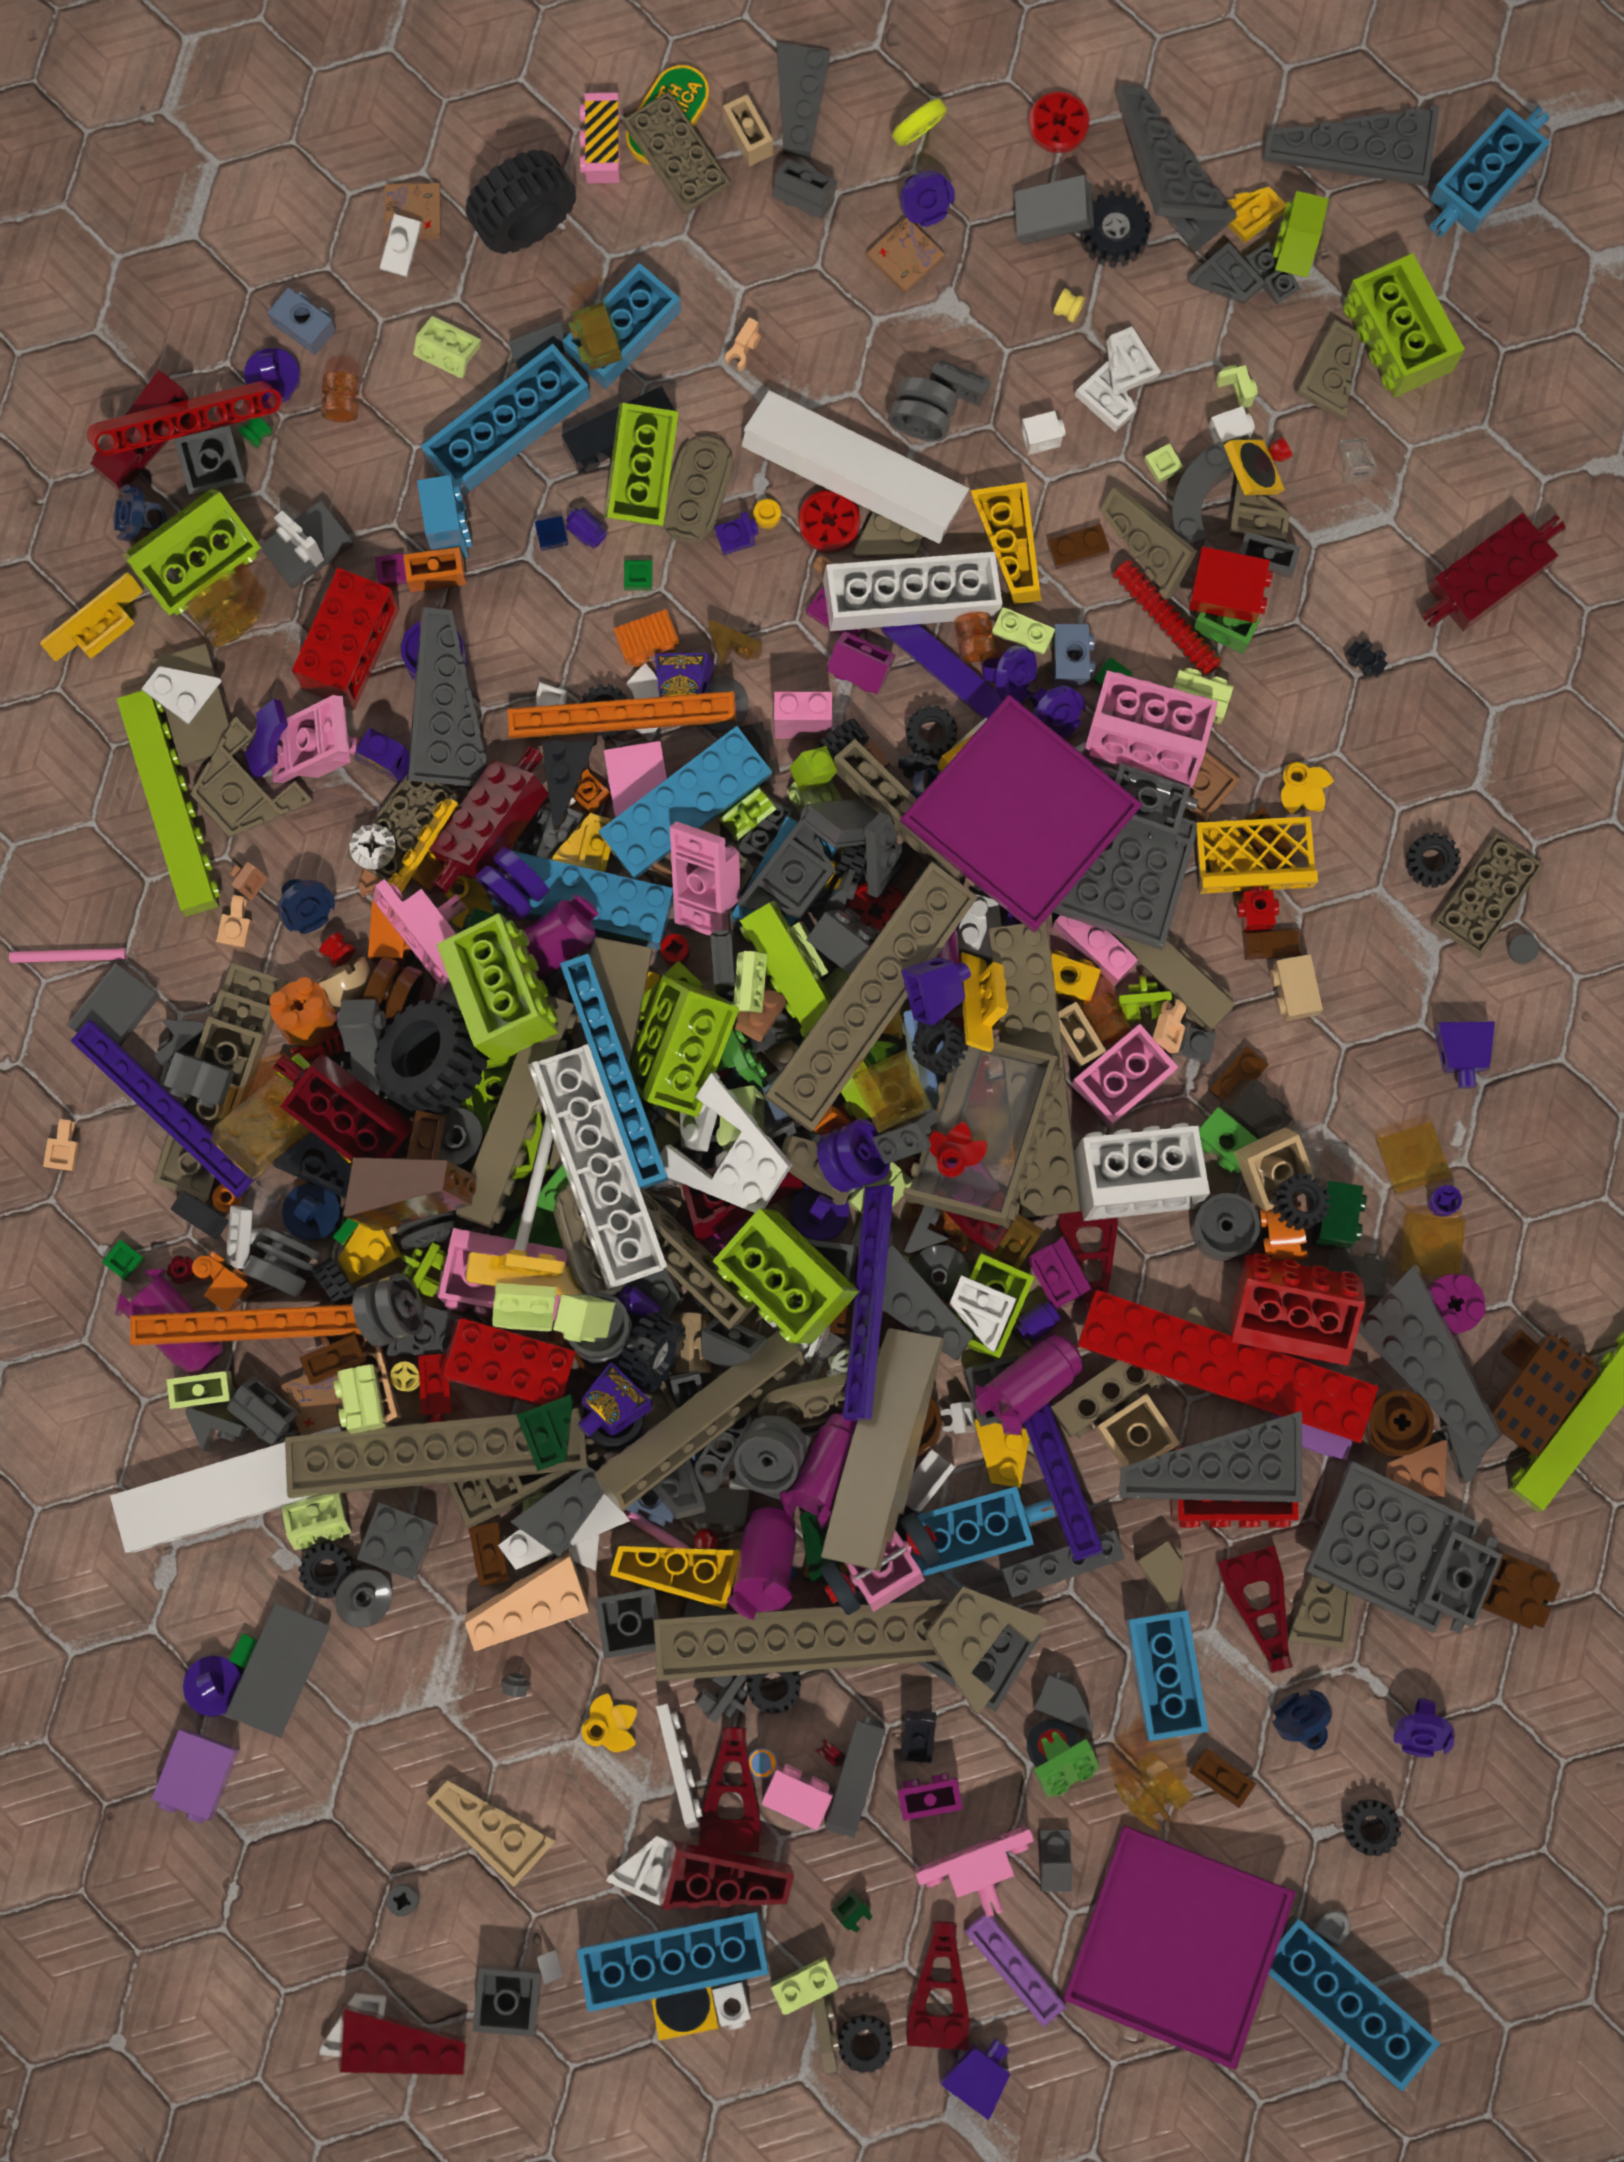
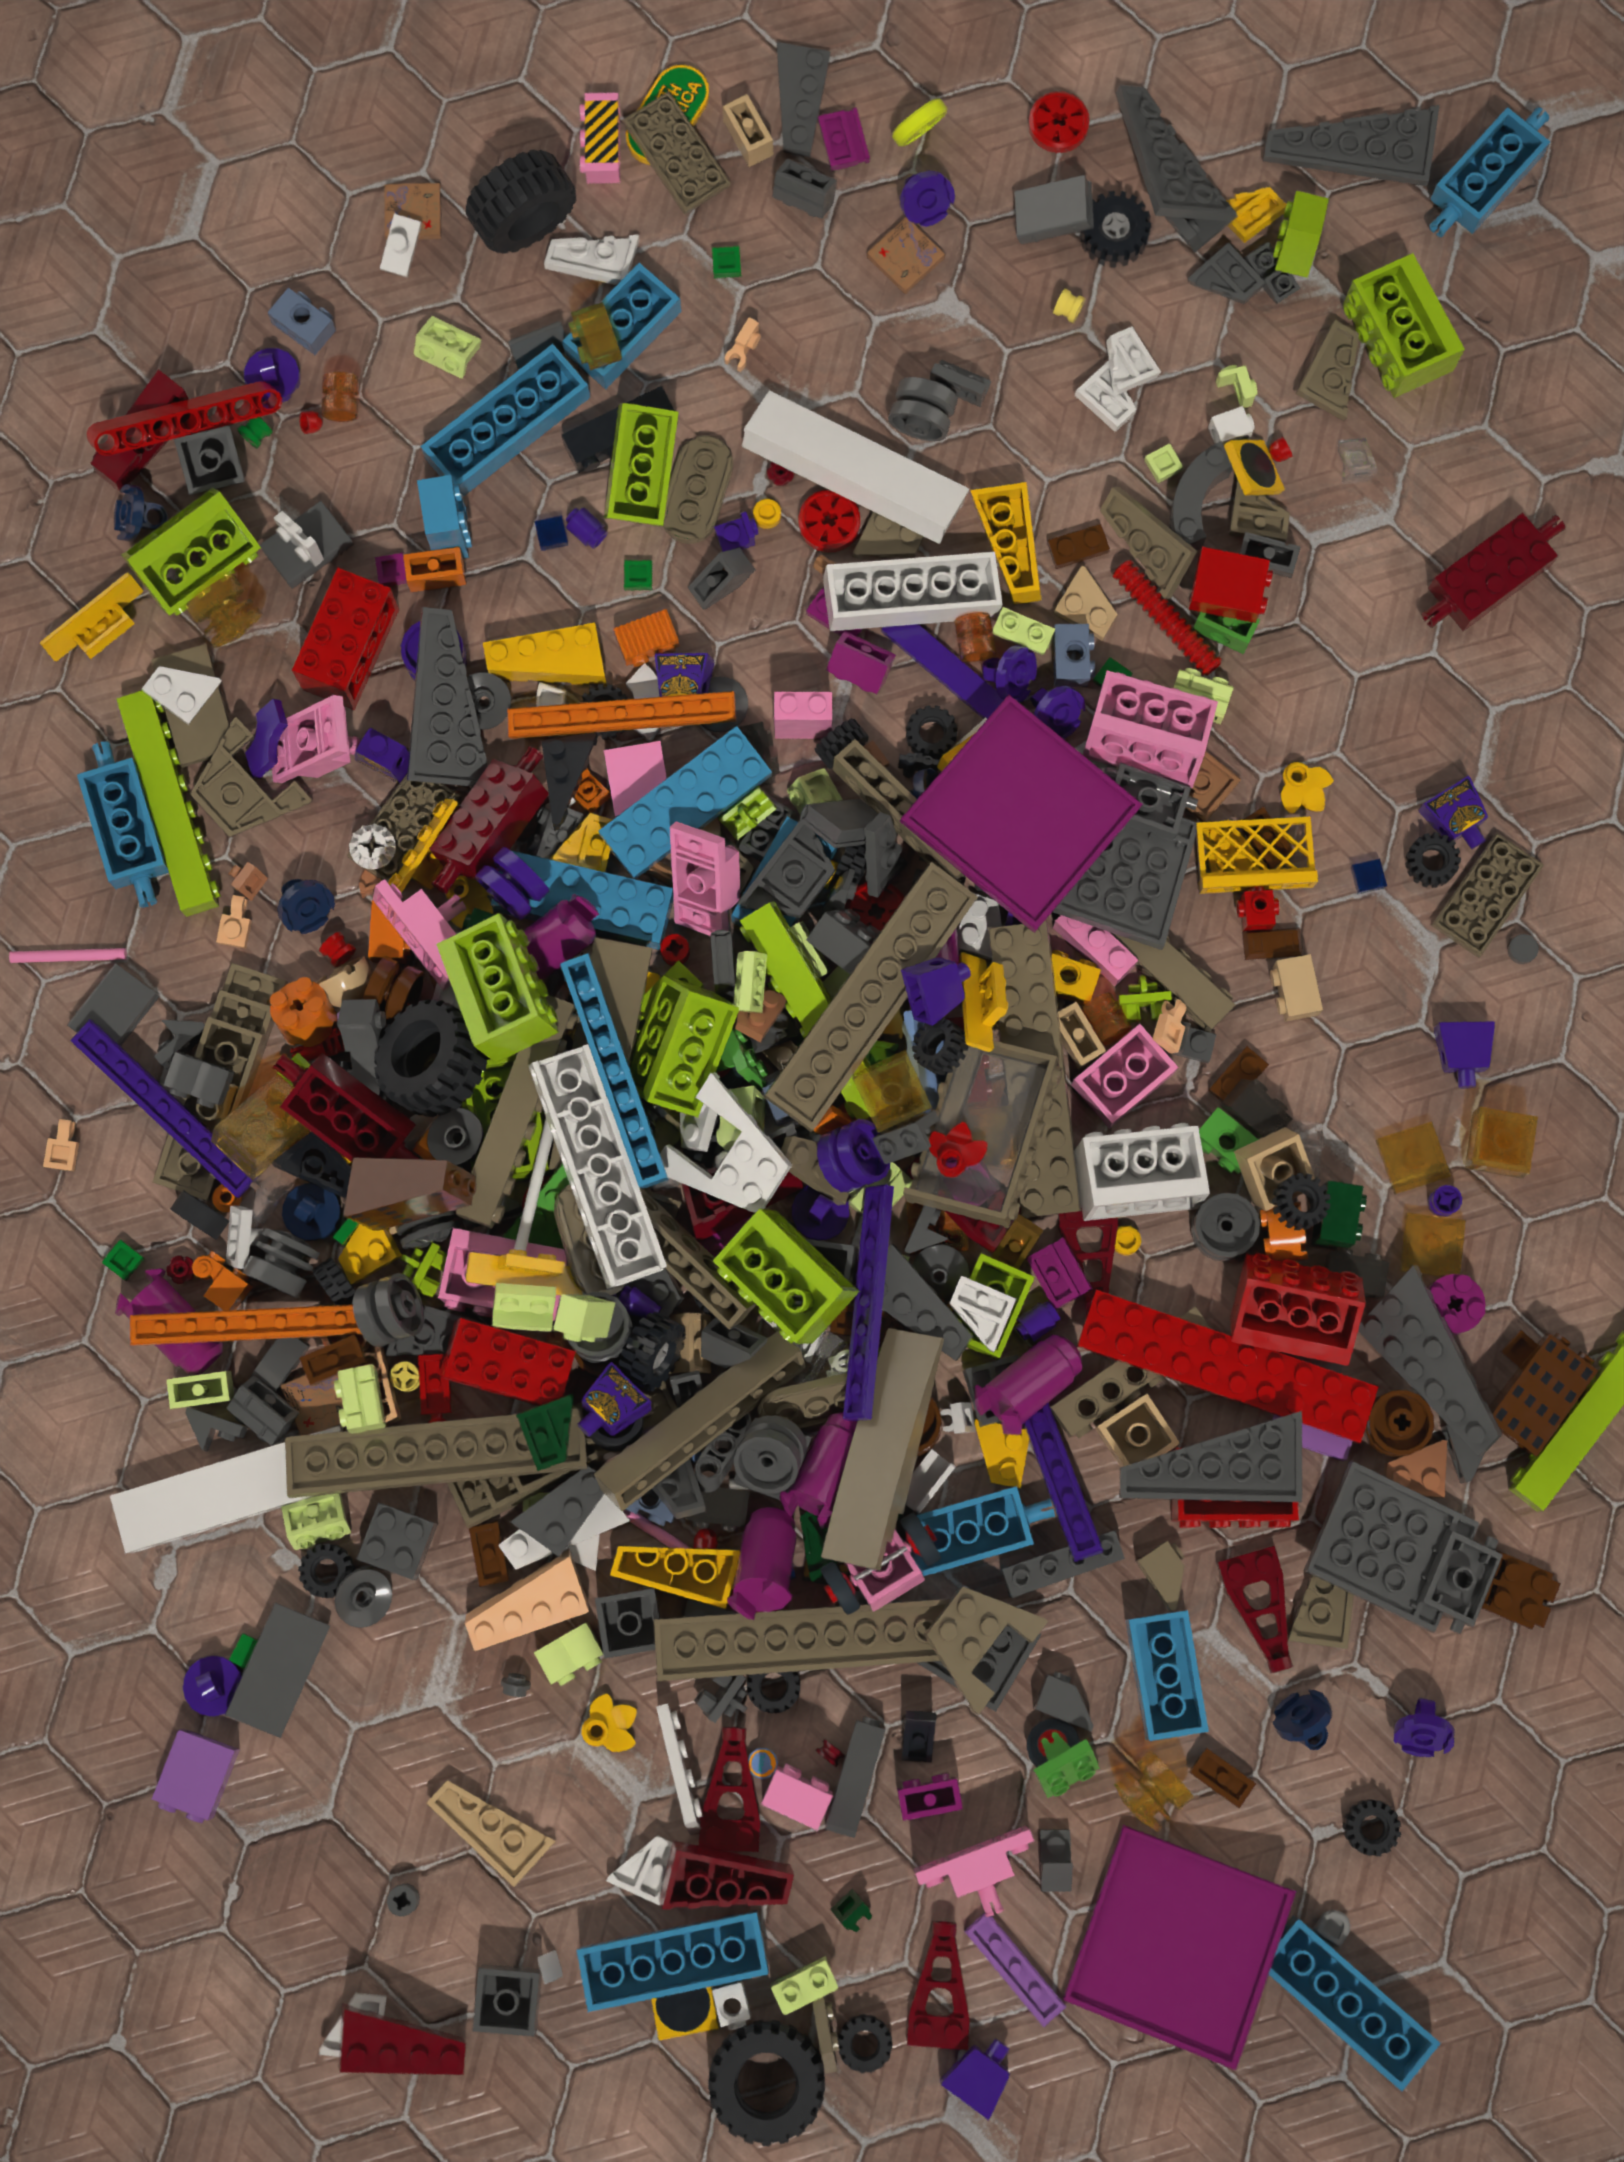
(123, 824): none -> dark azure brick
(280, 1361): none -> dark grey slope
(310, 422): none -> red hinge
(425, 1136): reddish brown plate -> none
(499, 696): none -> dark grey dish
(548, 656): none -> yellow wedge
(569, 1654): none -> yellowish green brick
(593, 259): none -> white wing
(721, 577): none -> dark grey slope
(726, 262): none -> green tile
(726, 639): pearl gold slope -> none
(756, 2124): none -> black tyre
(779, 479): none -> dark red plate
(813, 769): lime brick -> none
(843, 139): none -> magenta plate
(1042, 432): white brick -> none
(1086, 605): none -> tan wing
(1127, 1240): none -> yellow tile
(1368, 876): none -> clear blue tile
(1369, 662): black piece -> none
(1457, 813): none -> torso
(1501, 1142): none -> clear yellow brick

